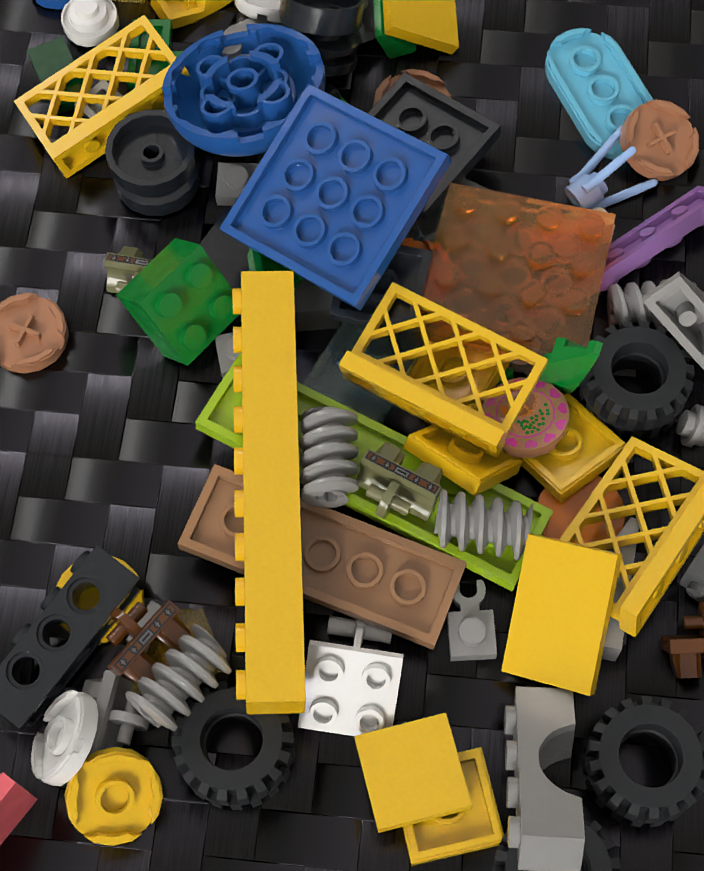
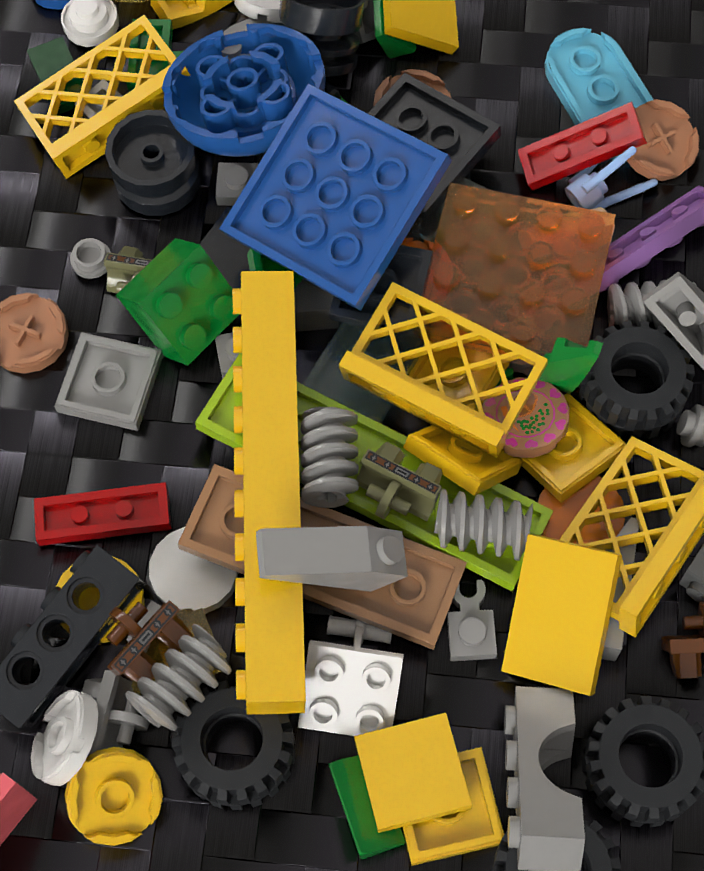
(89, 257): none -> light grey plate
(102, 514): none -> red plate
(109, 381): none -> light grey tile
(188, 578): none -> white tile
(332, 556): none -> light grey slope
(358, 810): none -> green slope
(581, 146): none -> red plate

